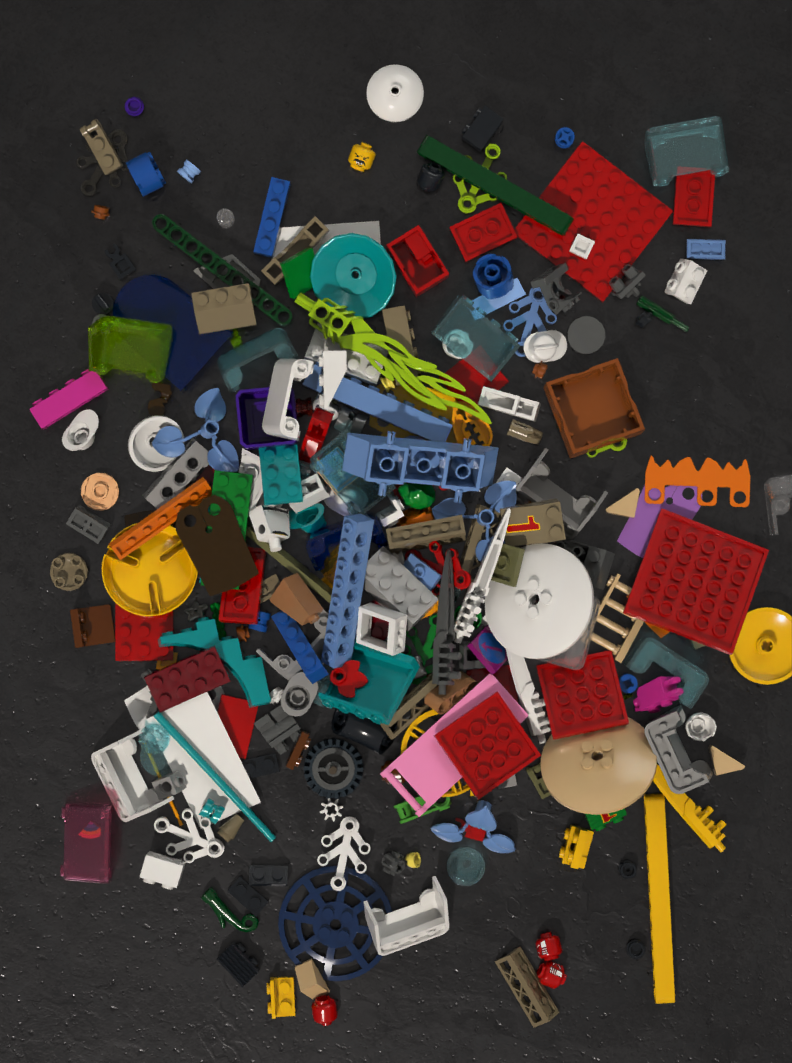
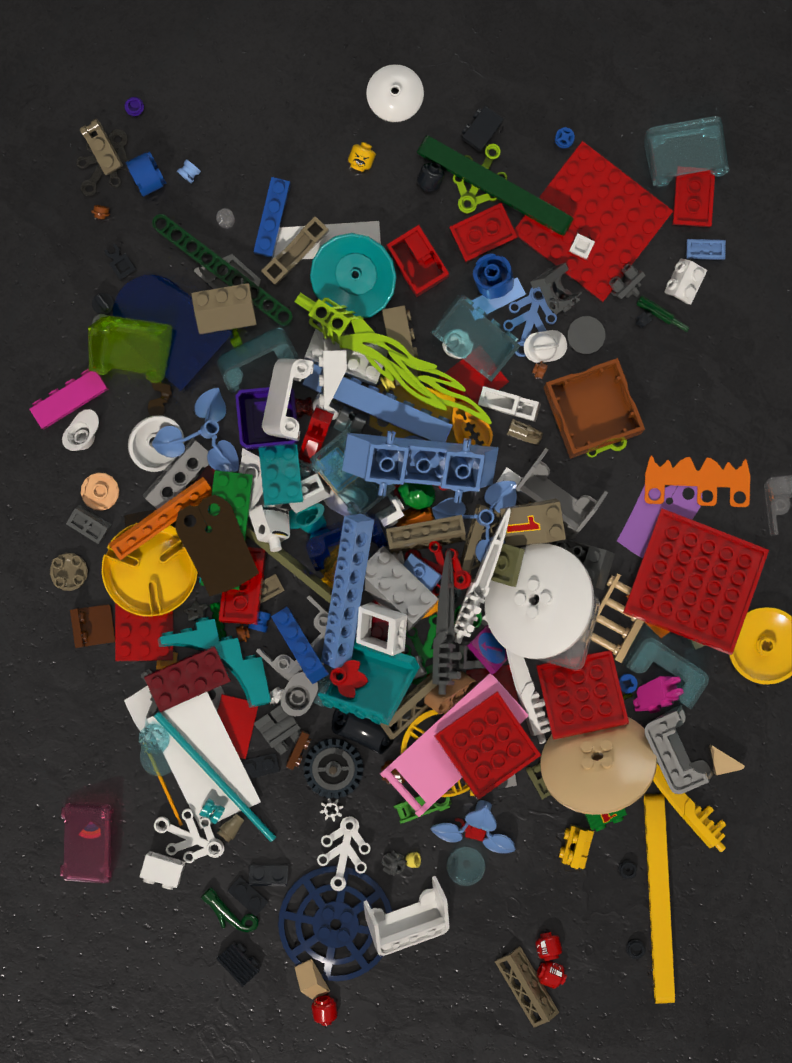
(124, 781): white windscreen -> none
(164, 789): light grey brick -> none
(282, 997): yellow bracket -> none
(297, 272): green tile -> none
(297, 600): medium nougat slope -> none
(625, 506): tan slope -> none
(700, 726): white hair -> none

